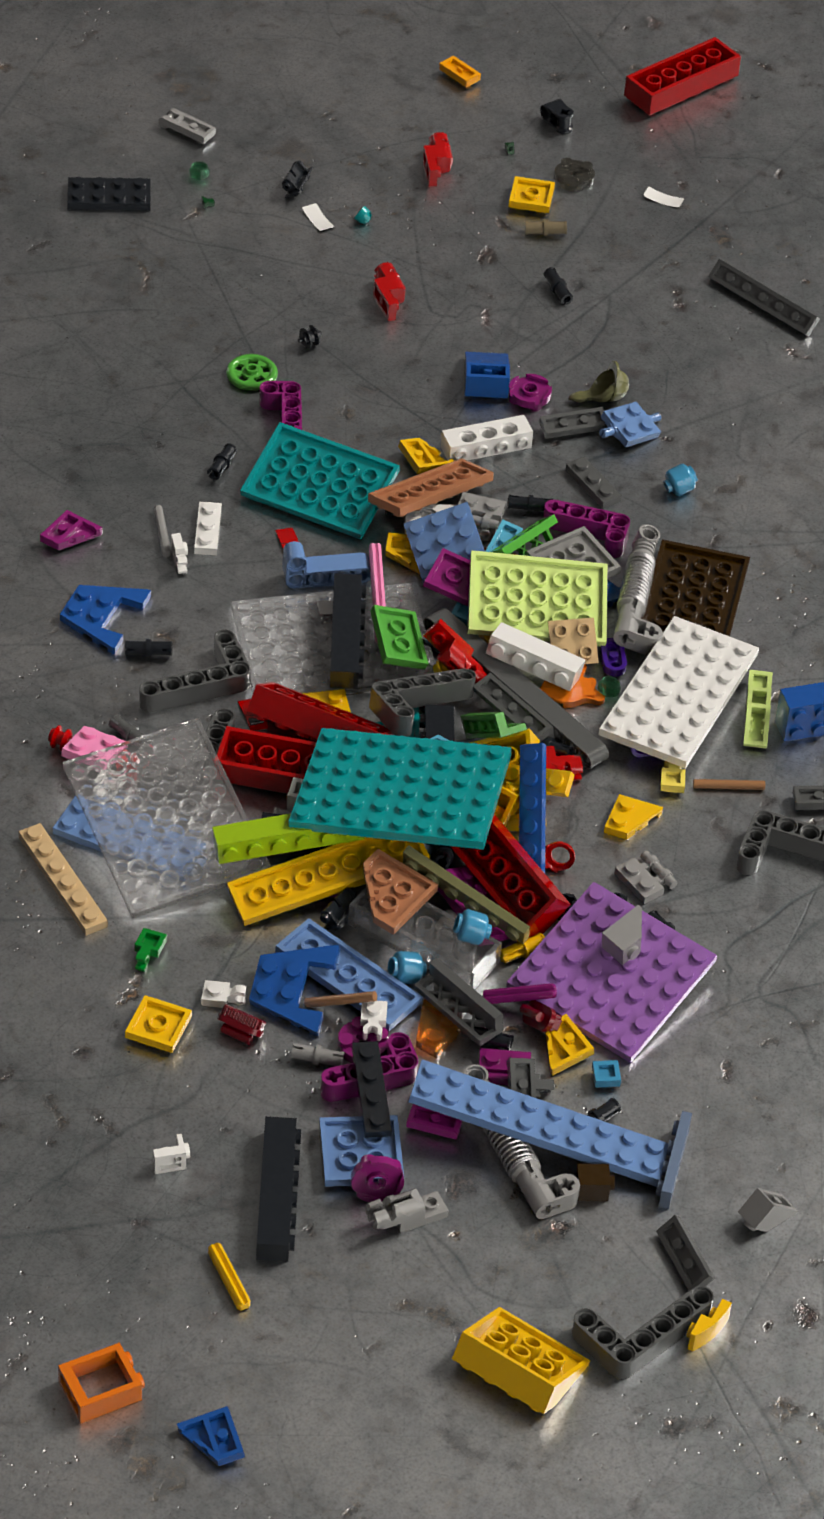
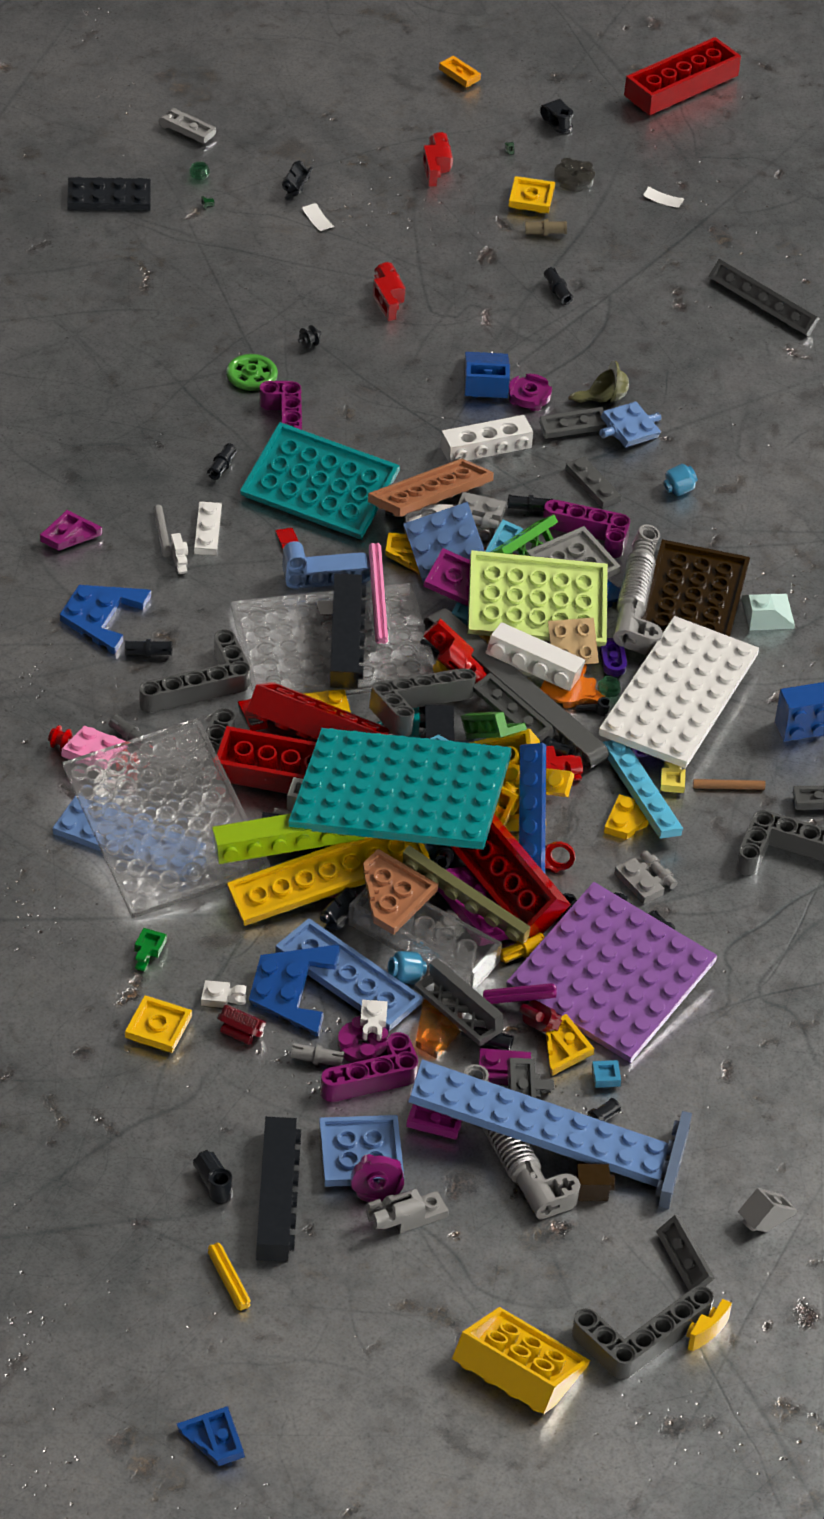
(63, 879): tan plate -> none
(106, 1402): orange window -> none
(171, 1158): white bracket -> none
(214, 1176): none -> black piece
(340, 999): medium nougat bar -> none
(363, 215): teal hinge -> none
(371, 1089): black plate -> none
(399, 637): bright green plate -> none
(421, 455): yellow wing -> none
(472, 927): dark azure head -> none
(600, 708): none -> black hand
(624, 937): light grey slope -> none
(643, 790): none -> medium azure plate
(757, 709): yellowish green slope -> none
(768, 611): none -> light aqua slope

